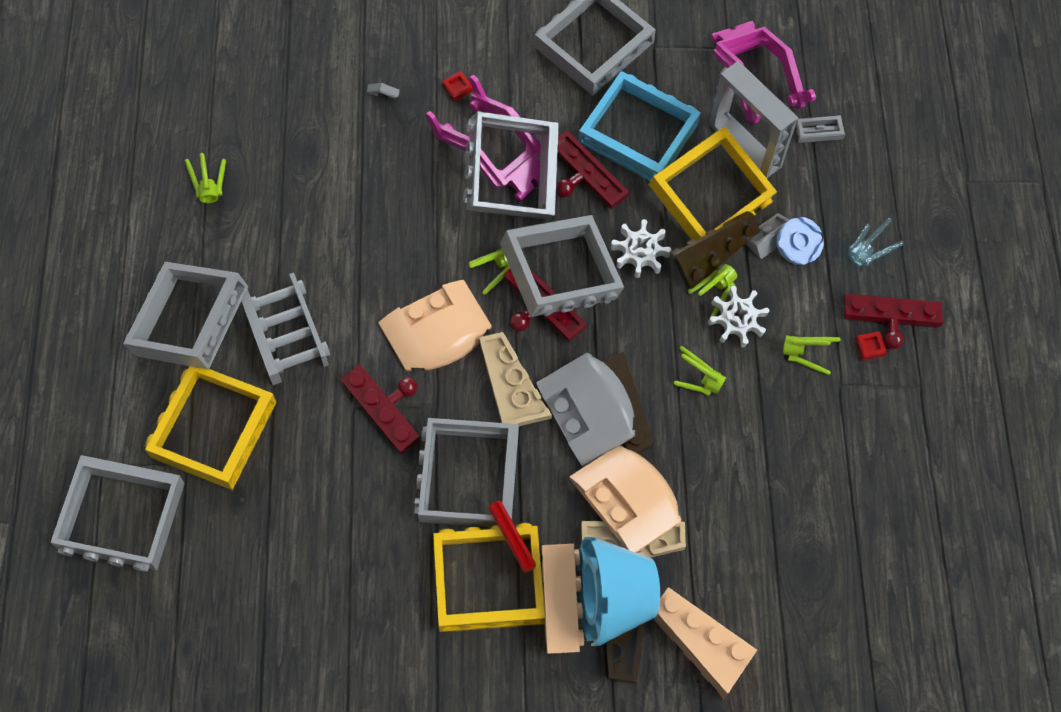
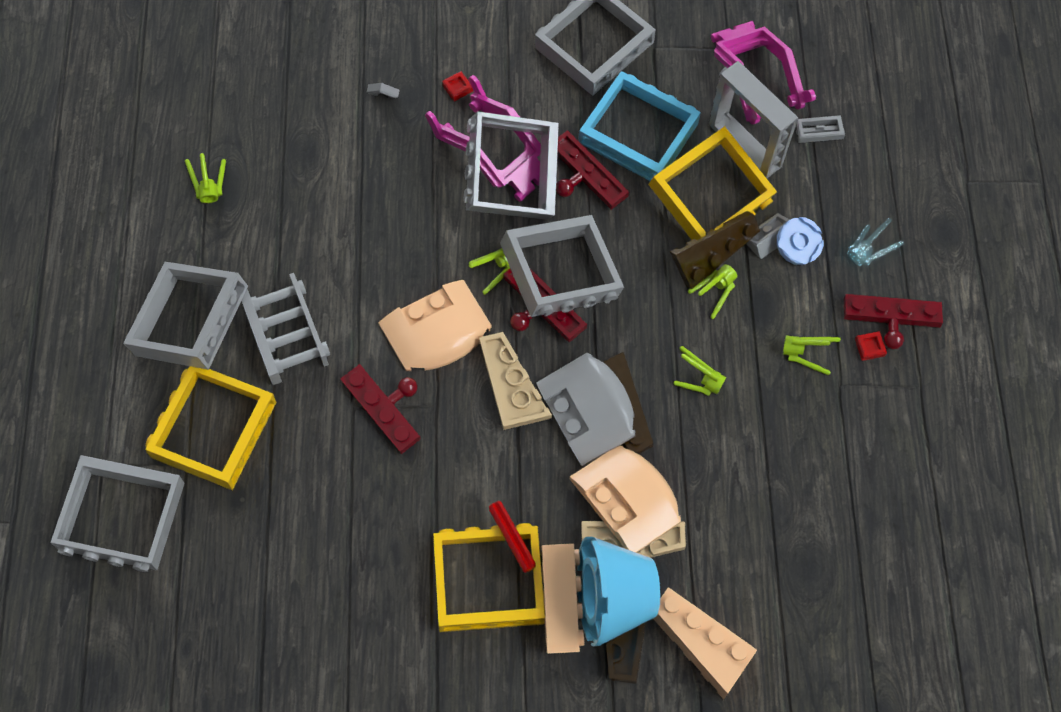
(470, 429): light grey window -> none
(642, 248): white gear -> none
(733, 324): white gear -> none

